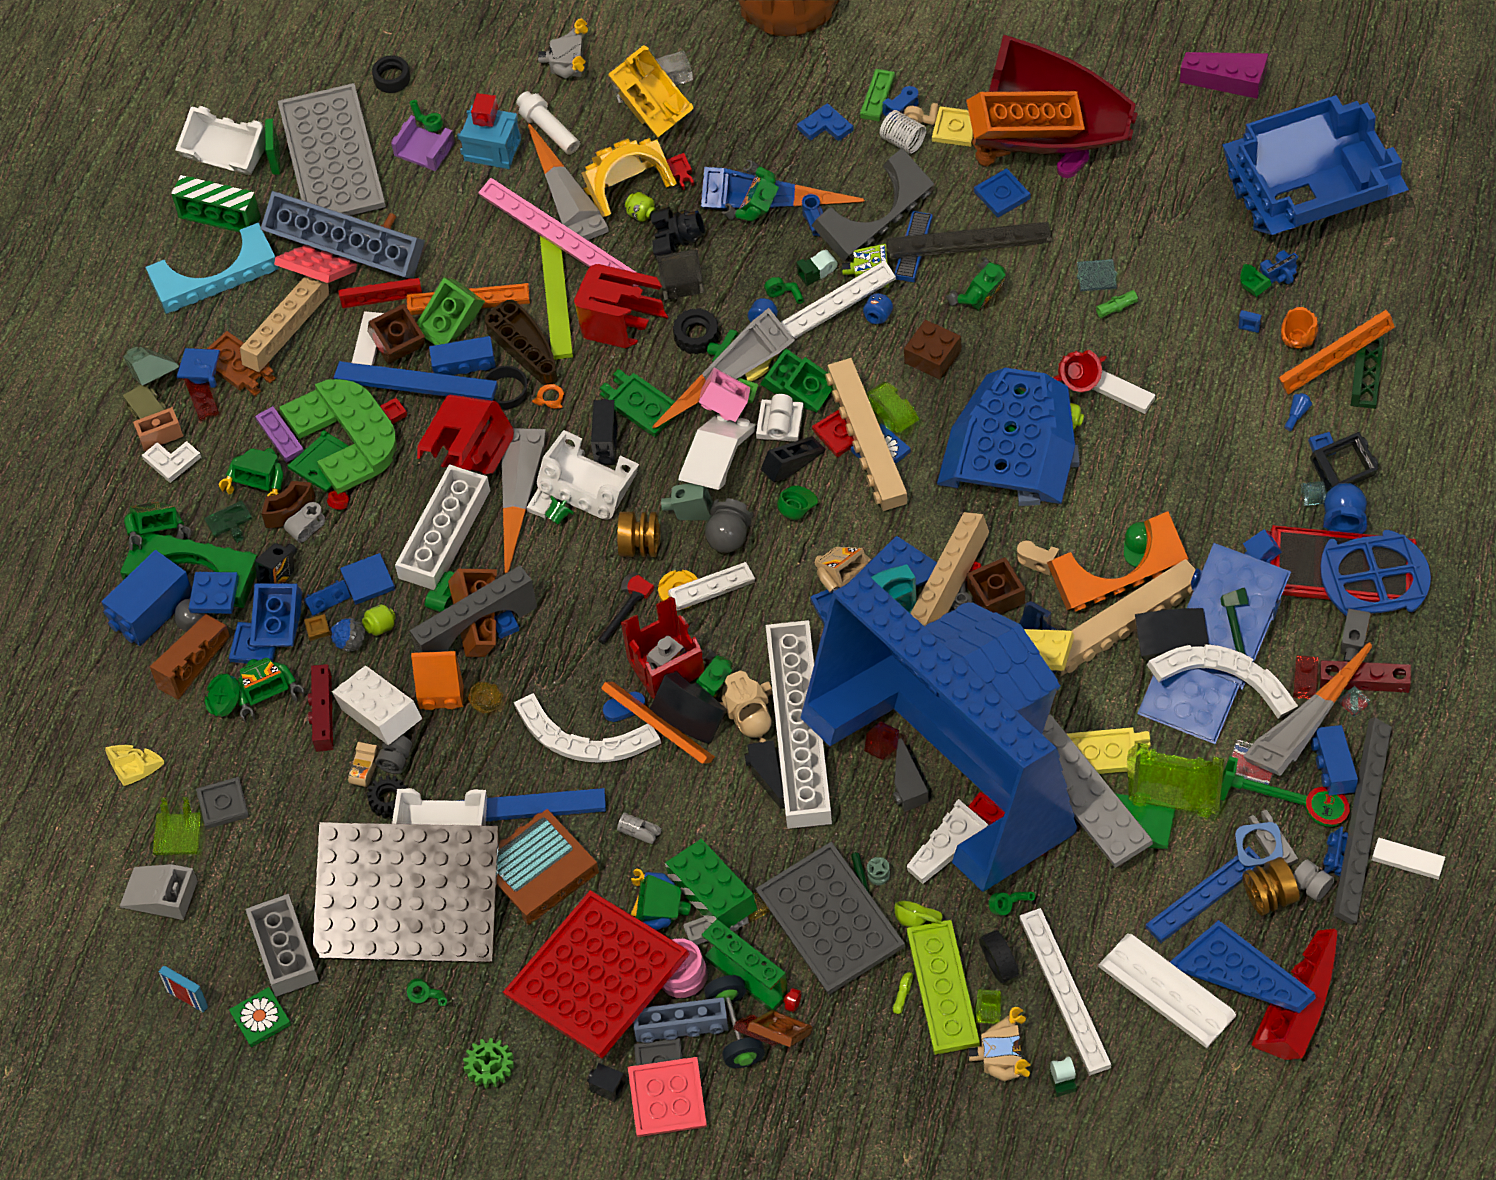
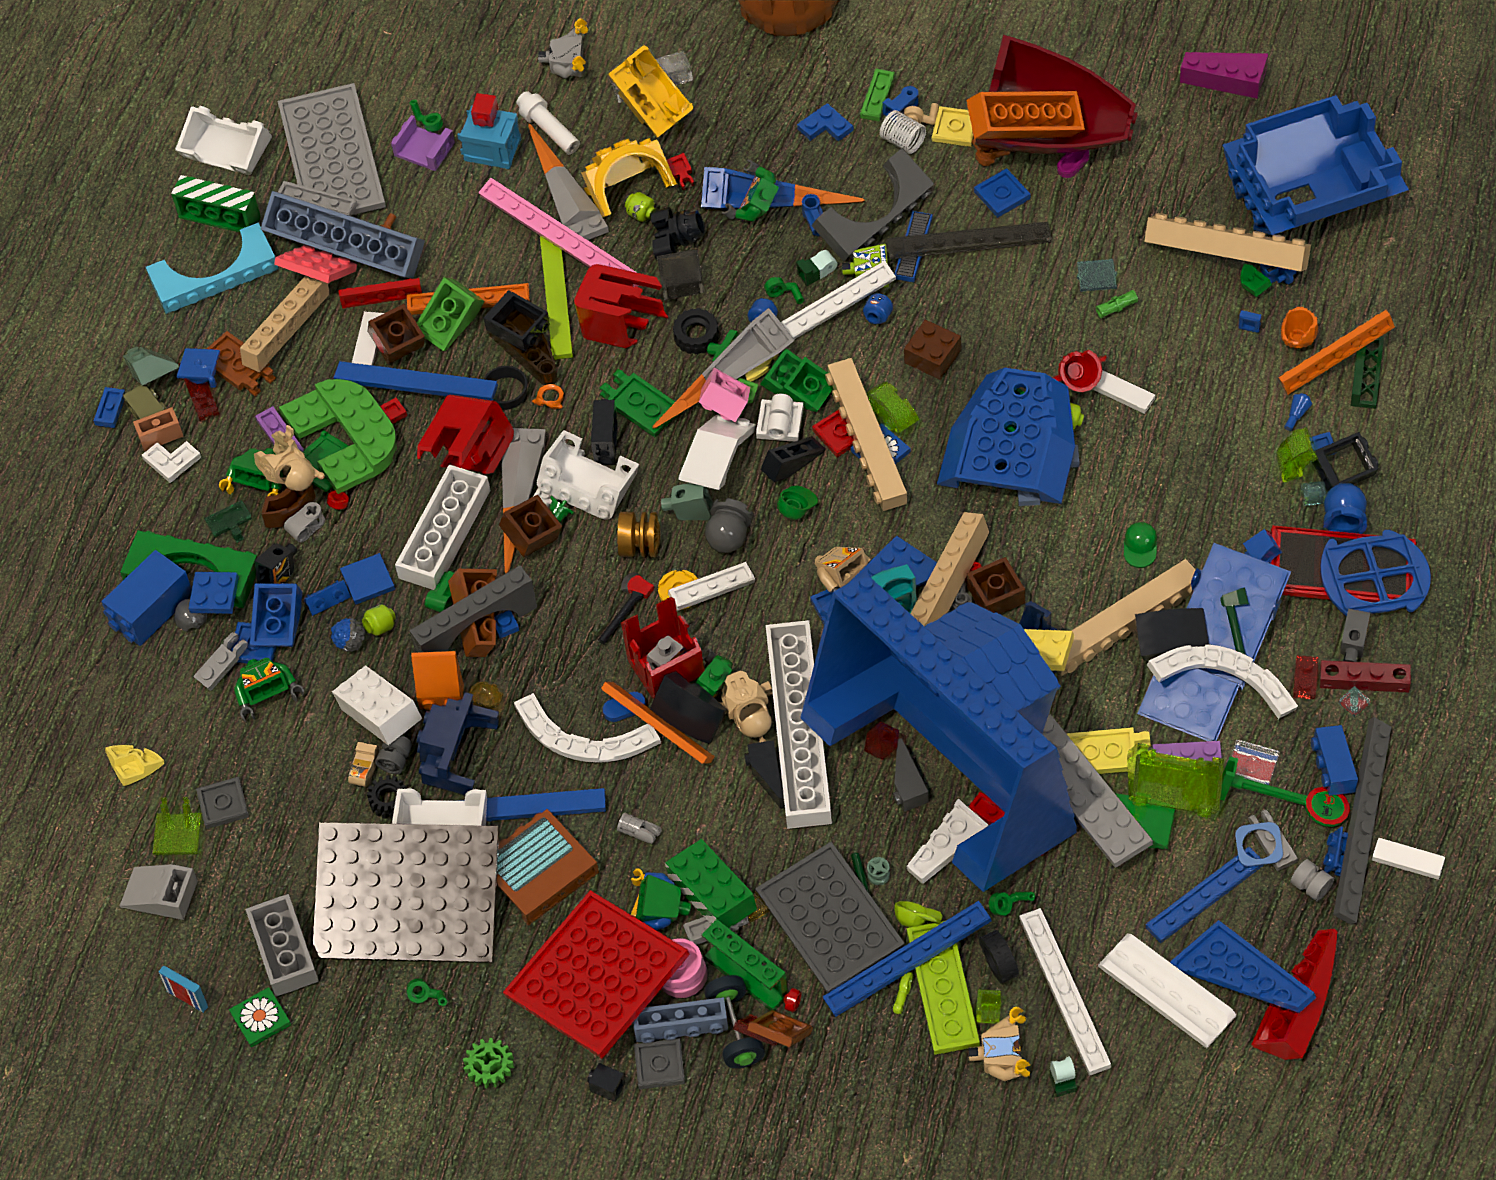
(109, 407): none -> blue plate
(151, 518): green torso -> none
(189, 656): dark orange wedge -> none
(221, 661): none -> light grey hinge
(222, 695): green tile -> none
(272, 146): green tile -> none
(287, 458): none -> tan helmet
(317, 627): pearl gold tile -> none
(318, 197): none -> light grey tile
(321, 701): dark red piece -> none
(392, 85): black tyre -> none
(442, 738): none -> dark blue piece
(462, 356): blue brick -> none
(504, 308): none -> black window
(530, 525): none -> reddish brown brick
(667, 1097): coral plate -> none
(907, 958): none -> blue tile
(982, 286): green torso -> none
(1036, 557): tan leg -> none
(1079, 586): orange arch -> none
(1191, 750): none -> medium lavender plate
(1228, 243): none -> tan brick
(1270, 885): pearl gold wheel -> none
(1288, 738): light grey plate -> none
(1295, 454): none -> clear neon green brick

